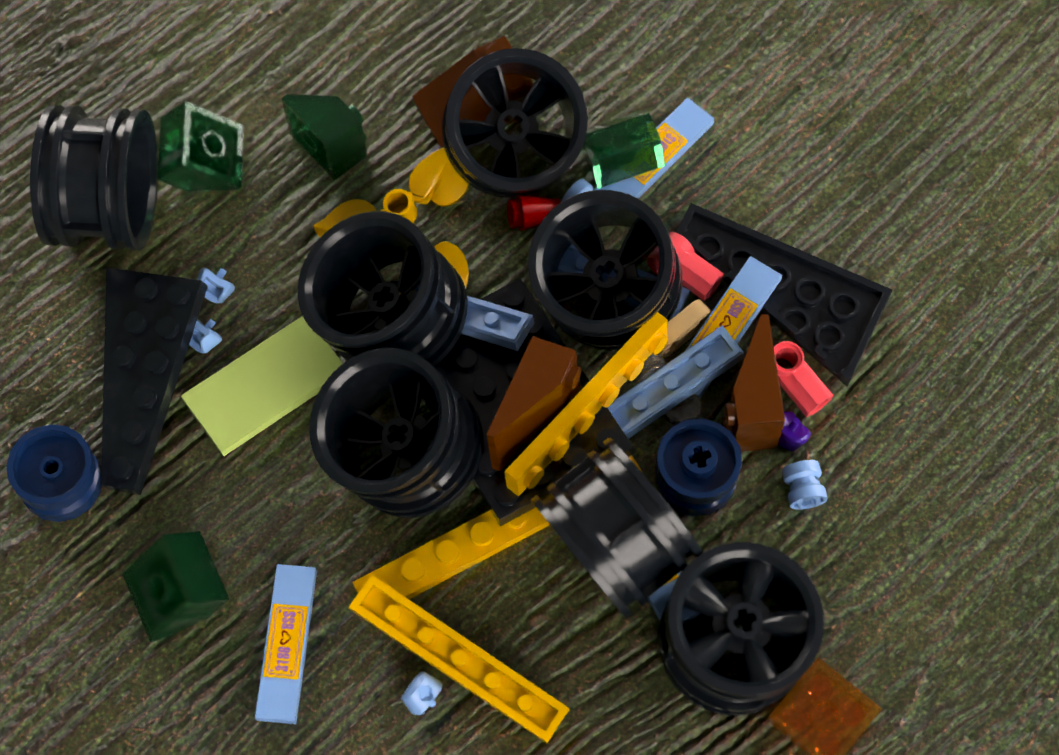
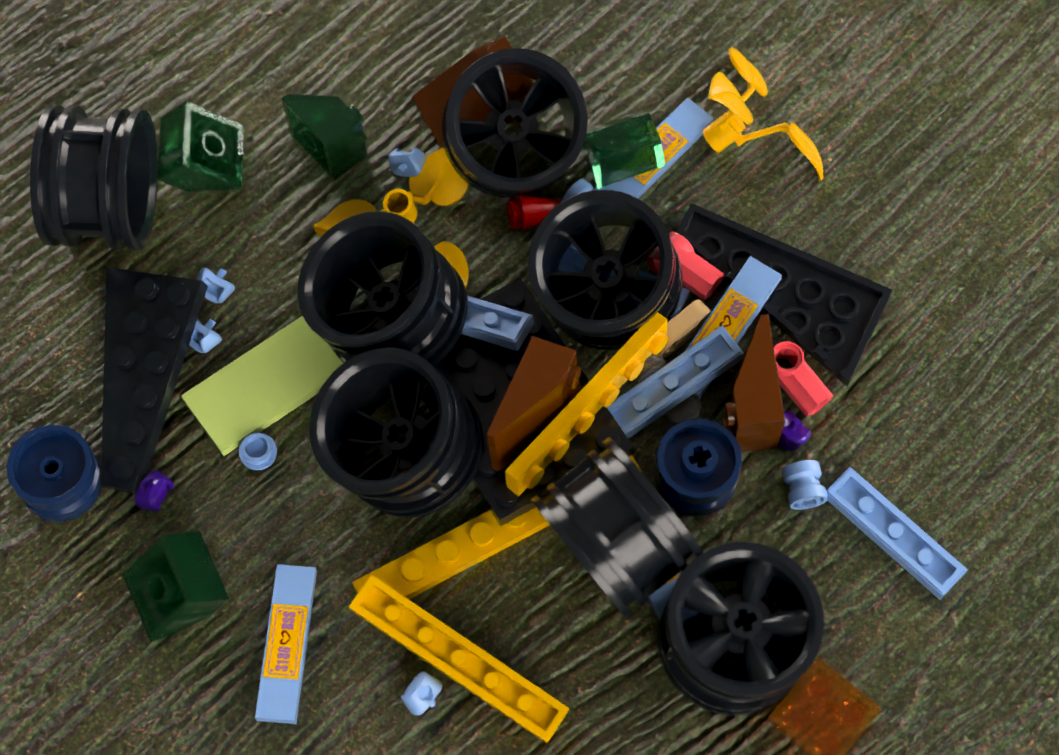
(153, 491): none -> dark purple piece
(258, 451): none -> light blue plate
(407, 163): none -> light blue piece
(730, 125): none -> yellow plant
(895, 533): none -> light blue tile

